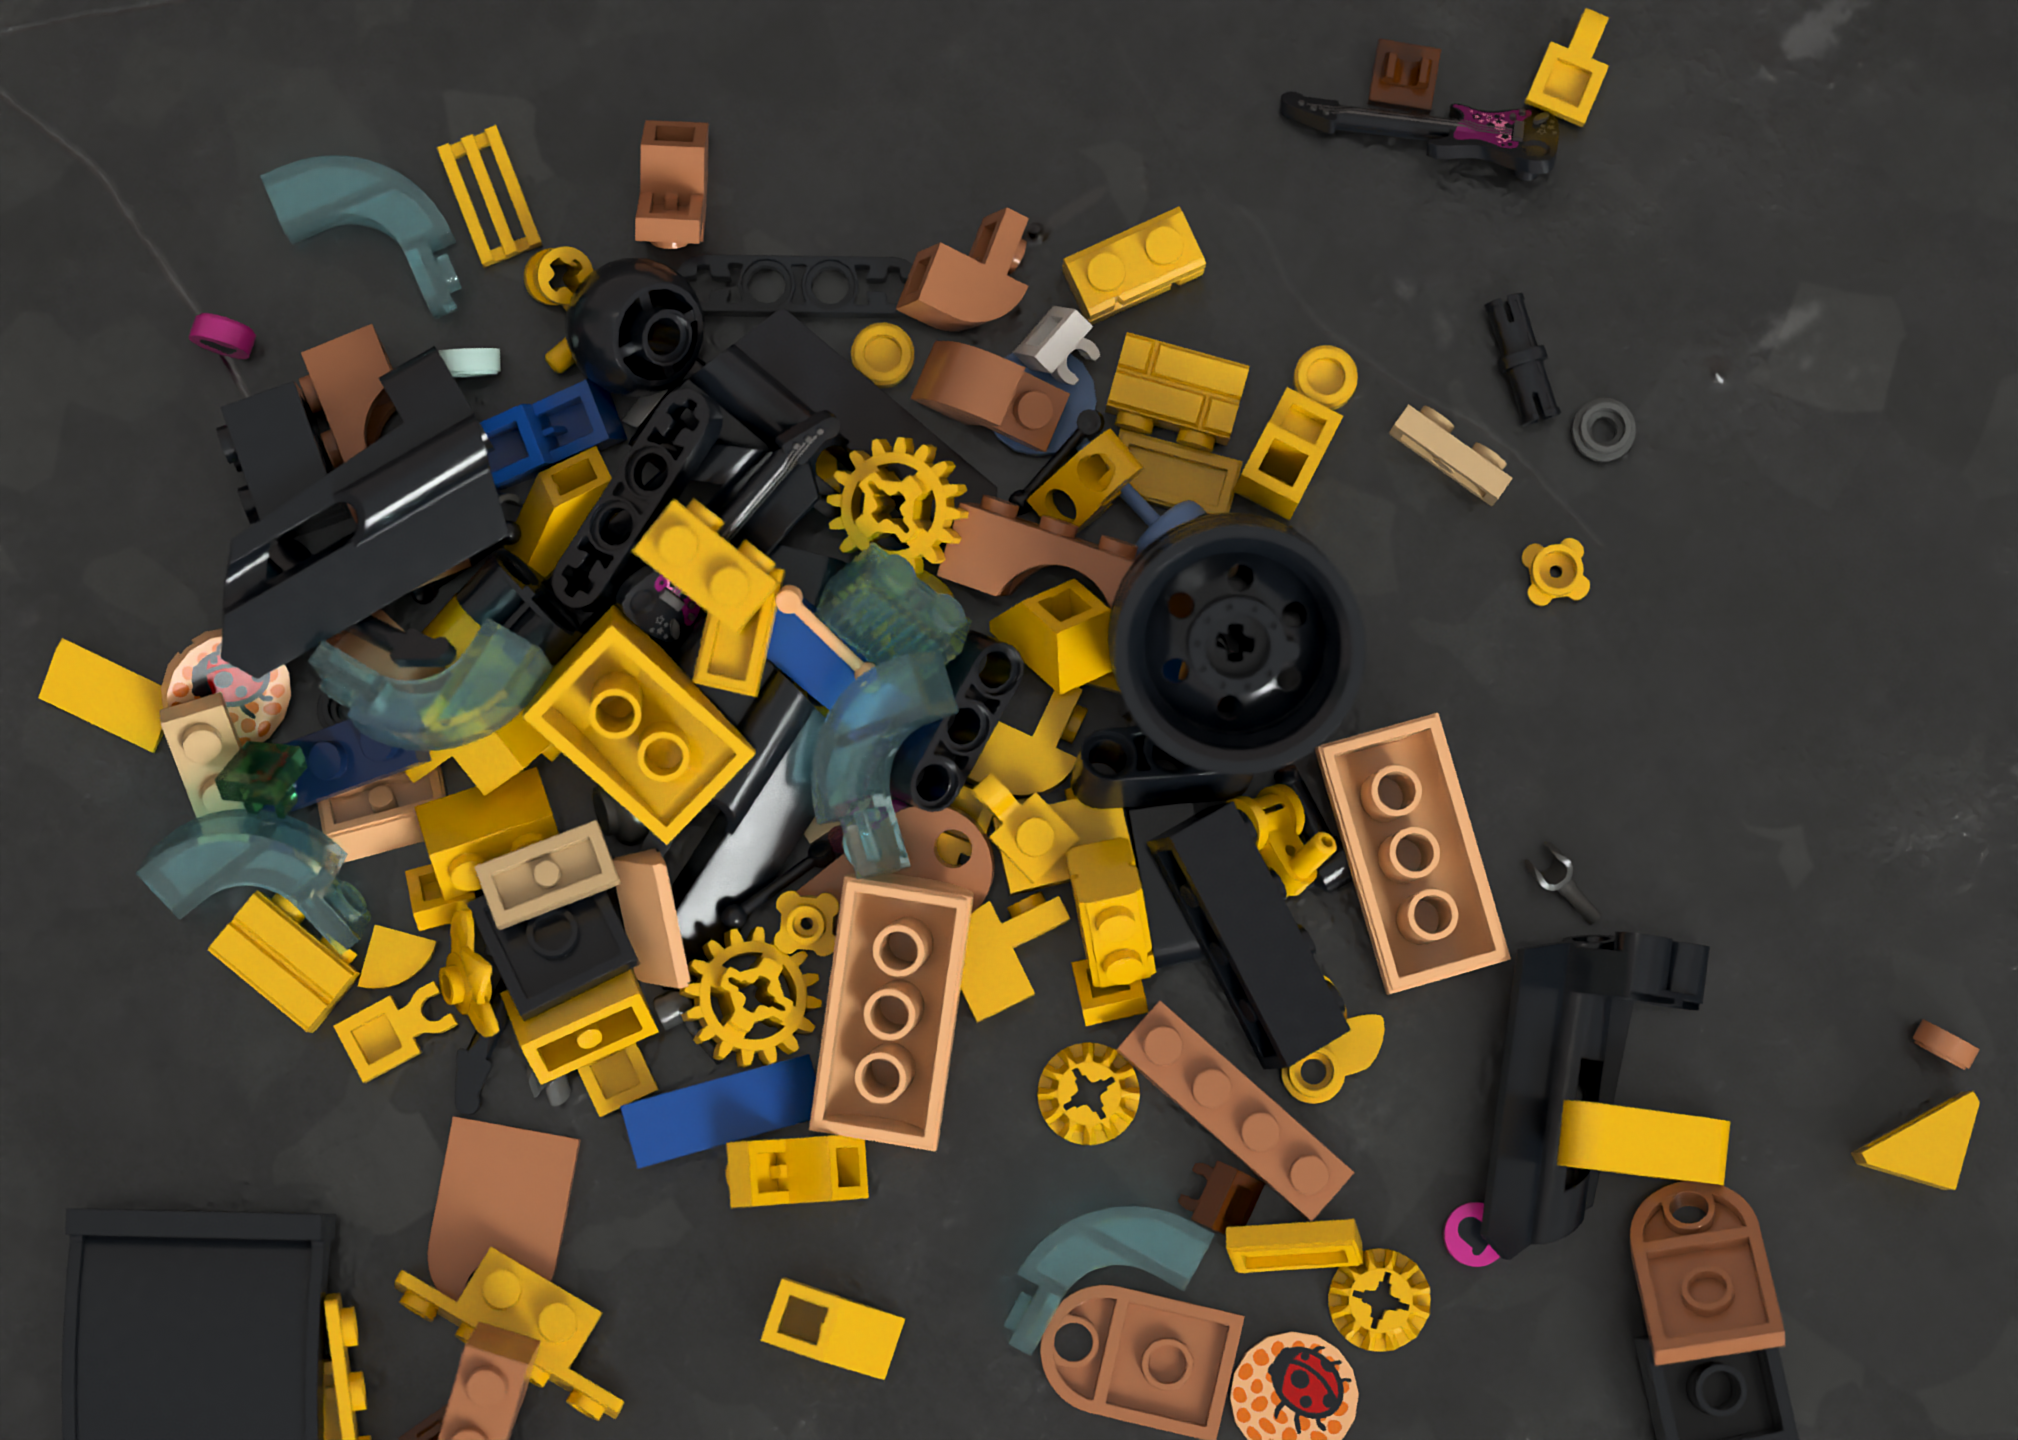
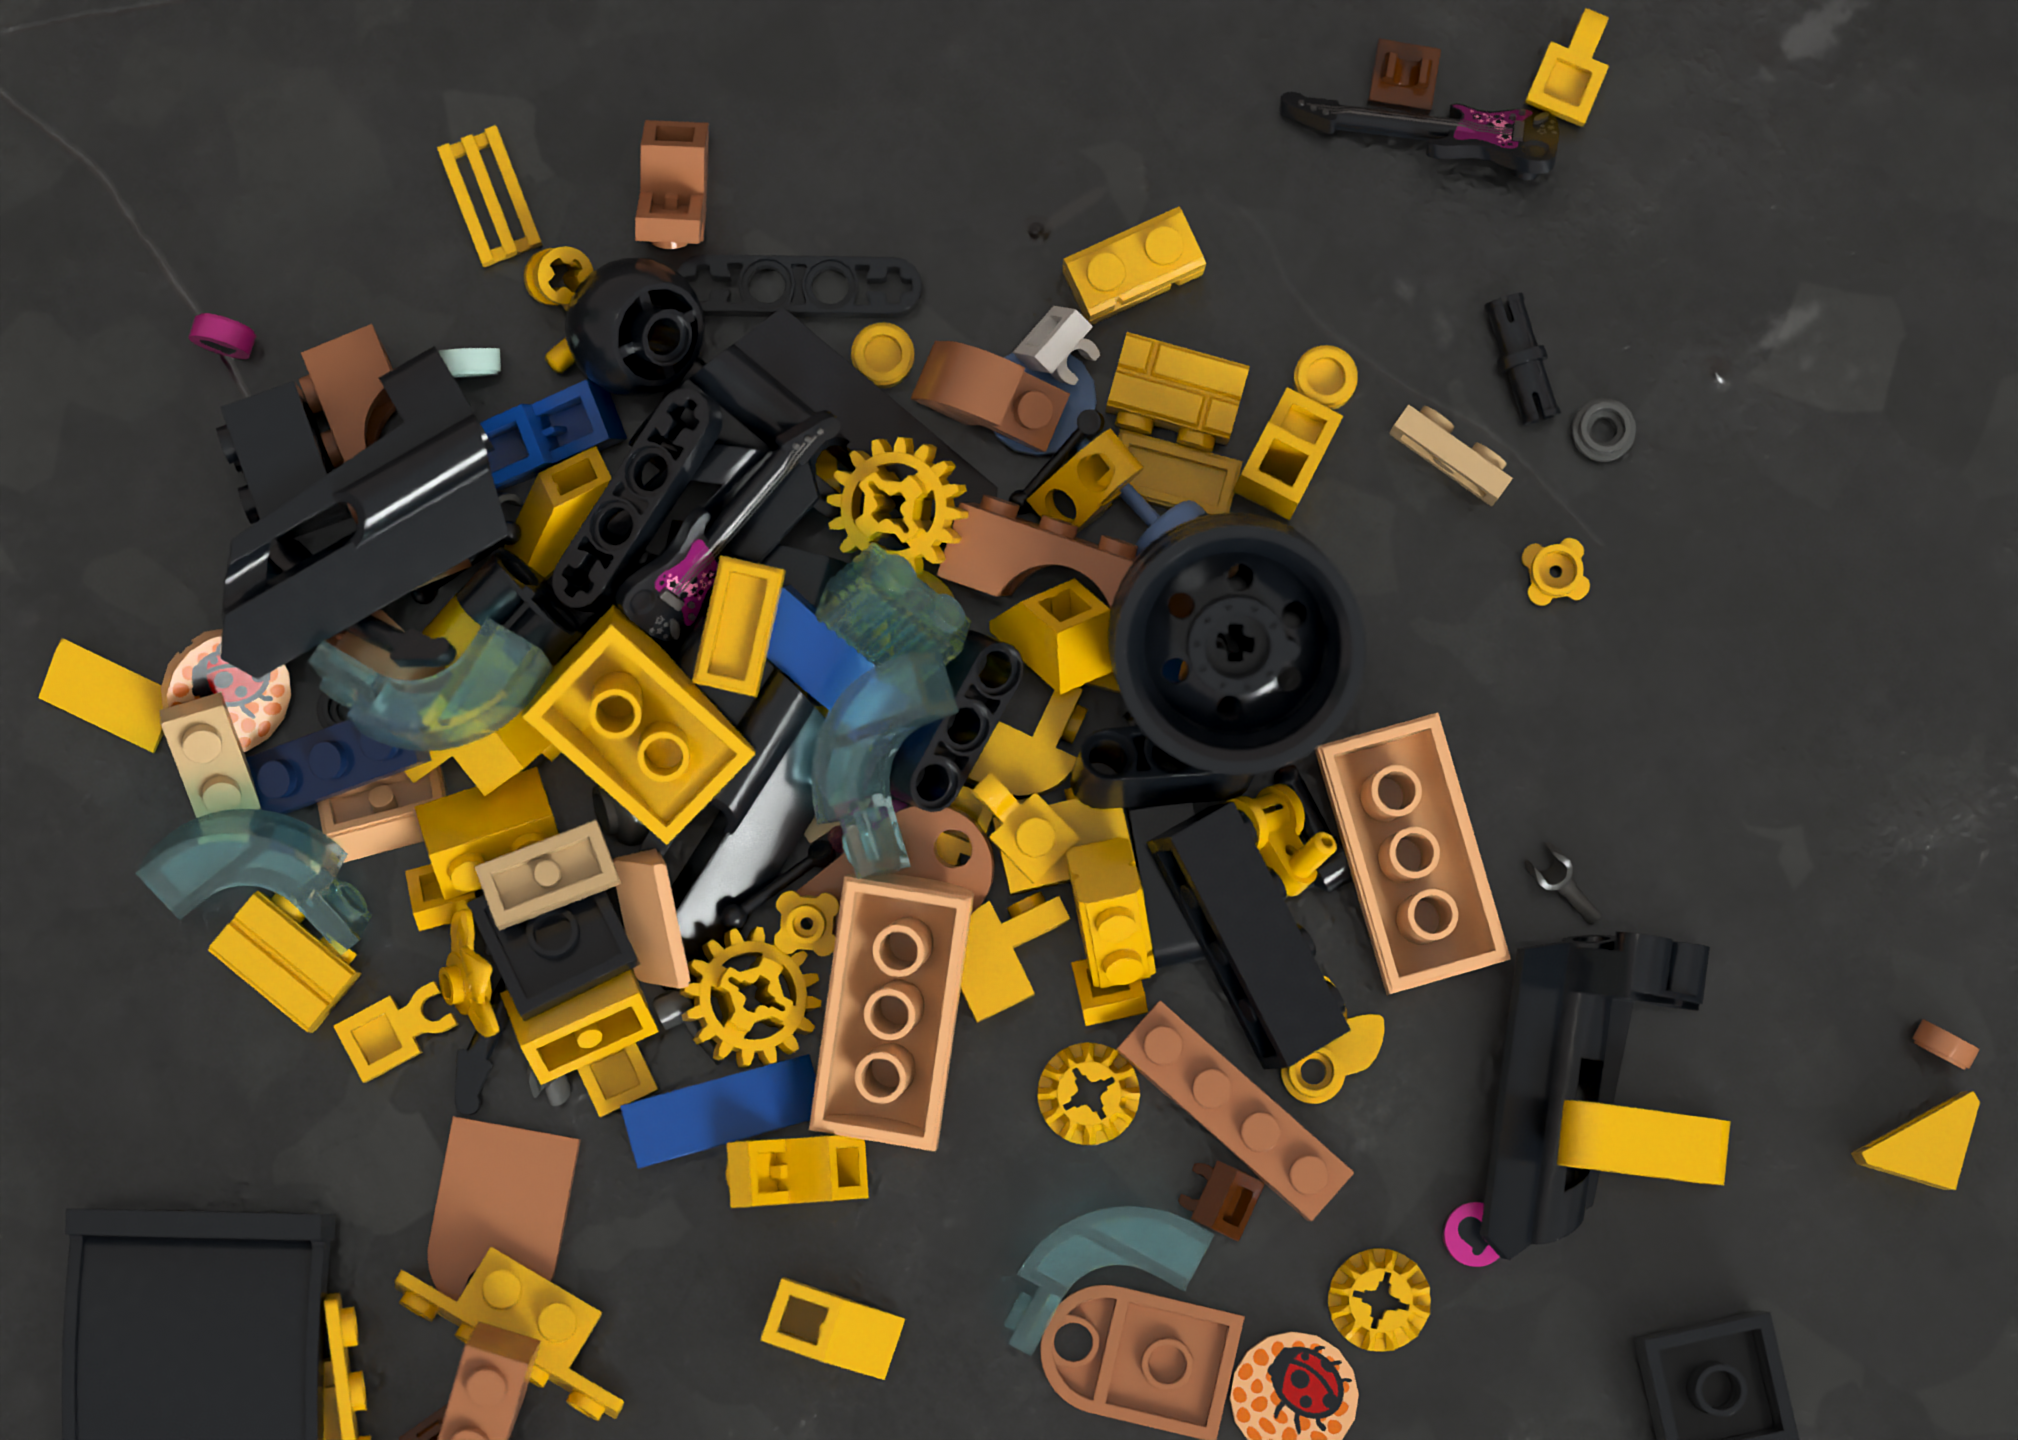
(263, 776): clear green tile -> none
(356, 191): clear light blue arch -> none
(394, 958): yellow tile -> none
(642, 408): white sticker -> none
(706, 566): yellow brick -> none
(790, 601): light nougat hinge -> none
(964, 290): nougat brick -> none
(1294, 1246): yellow tile -> none
(1704, 1281): nougat tile -> none

